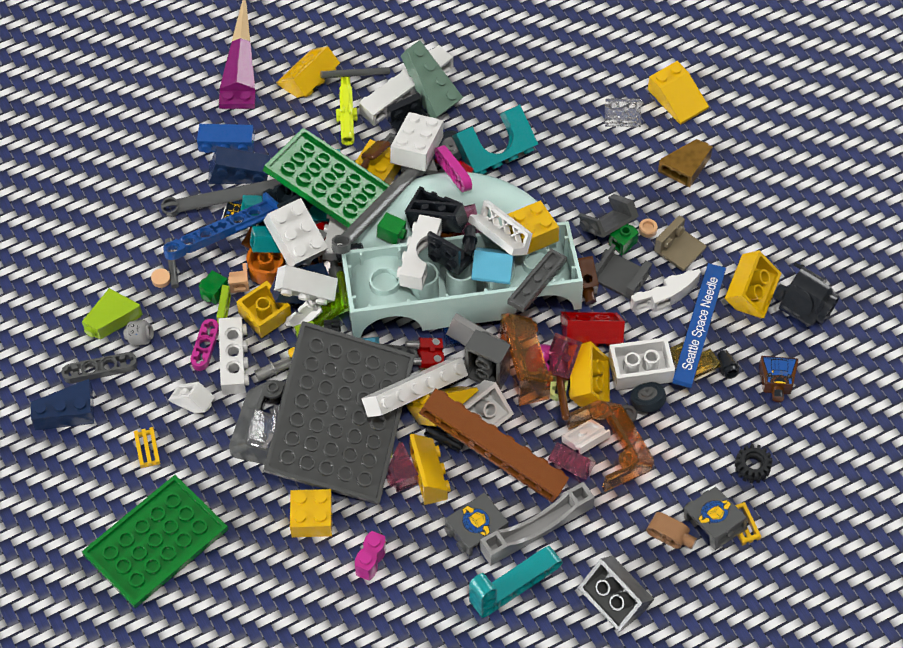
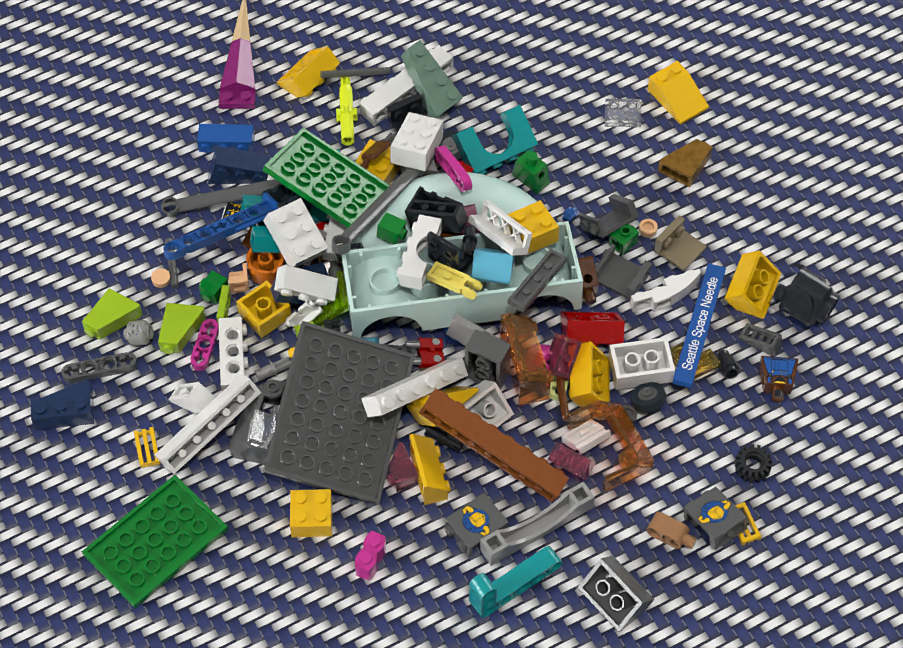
(179, 326): none -> lime slope
(207, 423): none -> white brick
(453, 280): none -> light yellow hinge
(531, 171): none -> green torso
(570, 214): none -> blue plate
(772, 344): none -> dark grey slope

